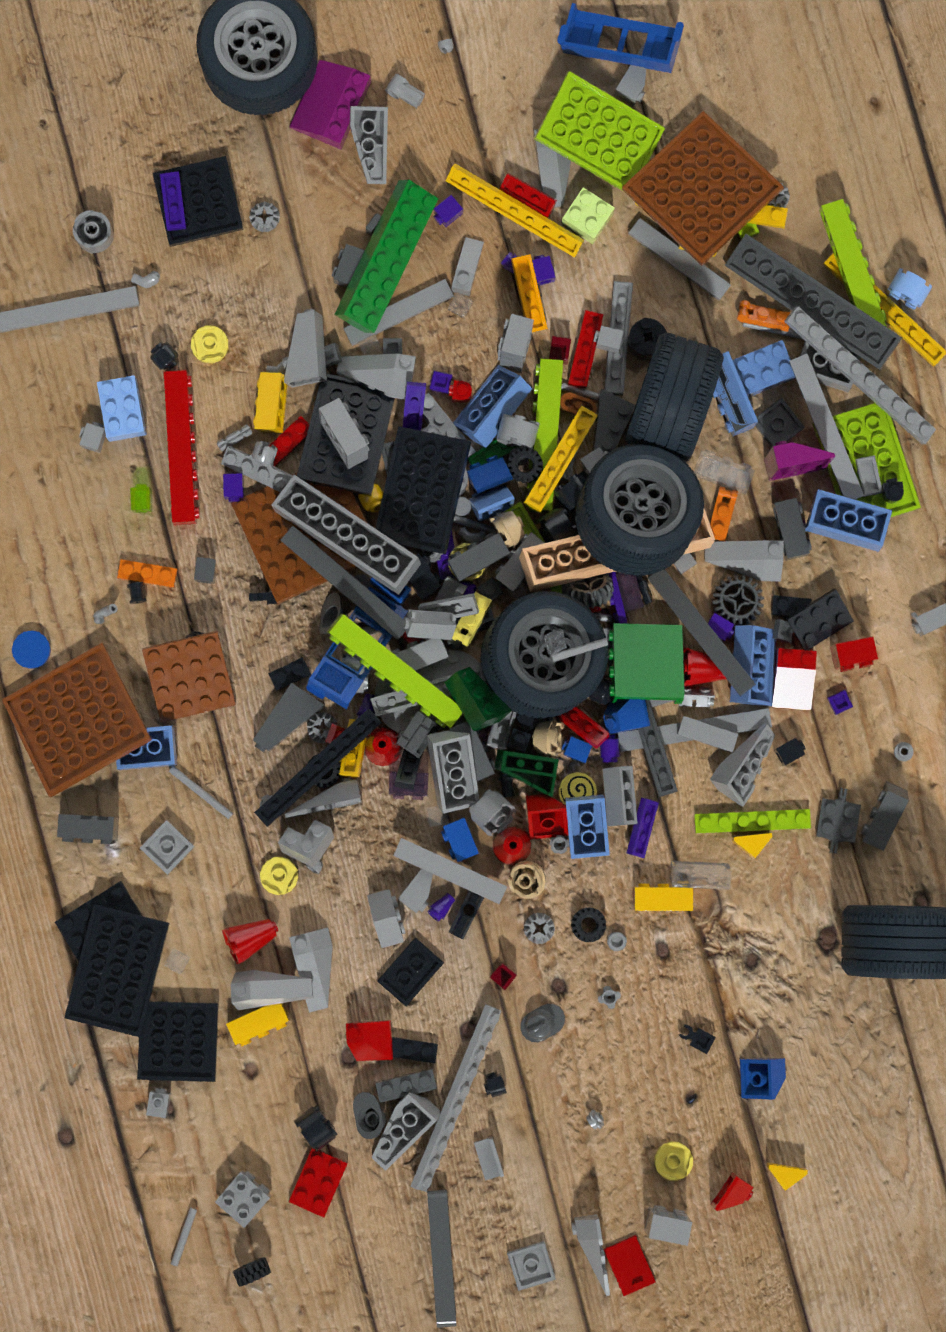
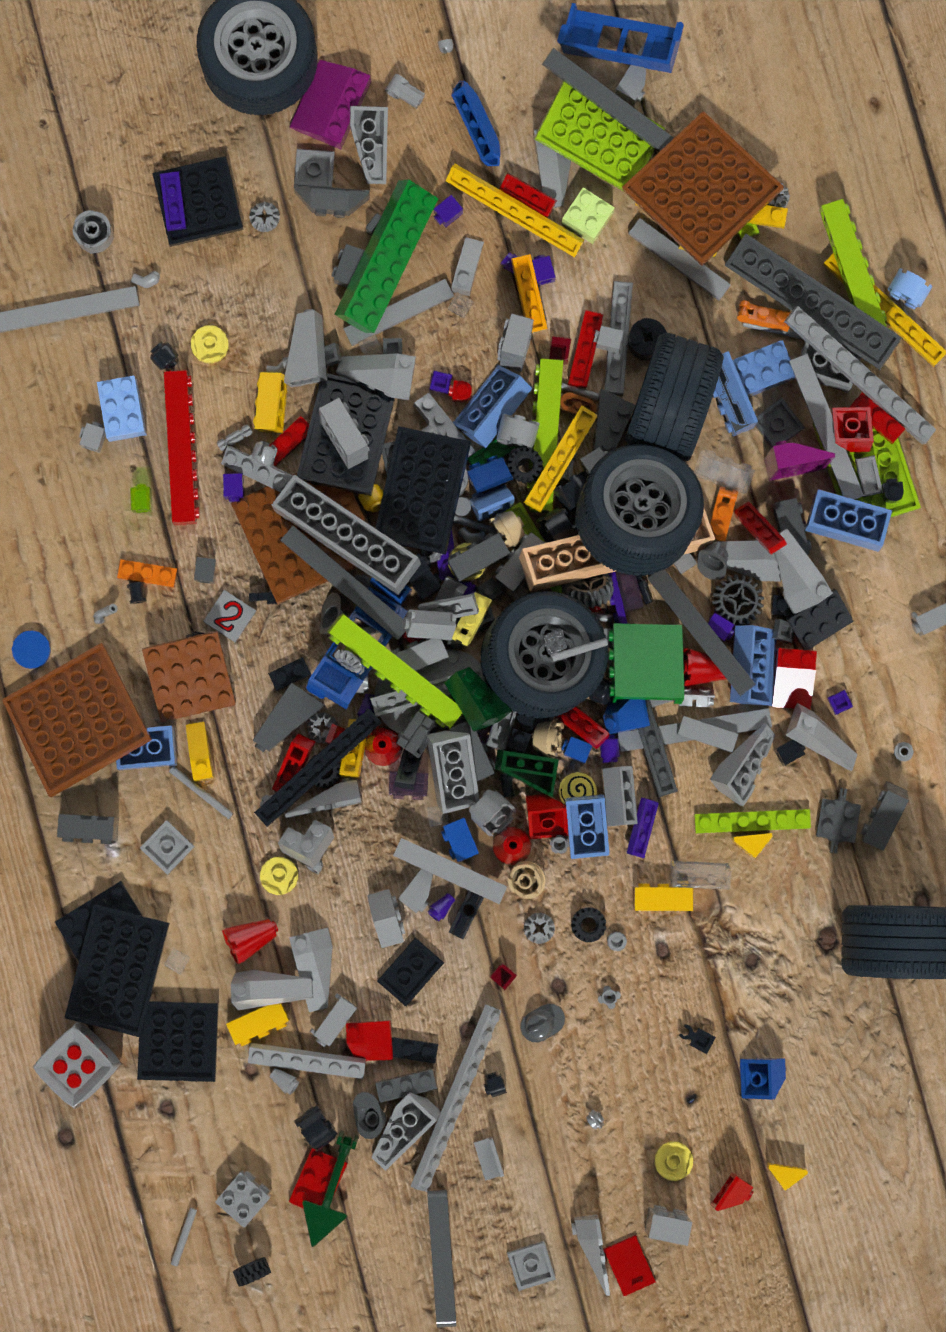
(76, 1065): none -> light grey piece
(158, 1103): light grey brick -> none
(199, 752): none -> yellow slope
(229, 616): none -> light grey tile
(284, 1081): none -> light grey cone
(294, 761): none -> red slope
(306, 1060): none -> light grey plate
(314, 168): none -> light grey tile
(322, 1218): none -> dark green piece
(331, 200): none -> dark grey wedge
(334, 1021): none -> light grey brick
(348, 660): none -> light grey gear
(414, 405): dark purple plate -> none
(477, 123): none -> blue brick
(606, 100): none -> dark grey tile
(713, 561): none -> dark grey piece
(760, 528): none -> red plate
(800, 578): none -> light grey wedge
(818, 736): none -> light grey wedge
(853, 428): none -> red slope
(854, 653): red brick -> none
(881, 421): none -> red plate

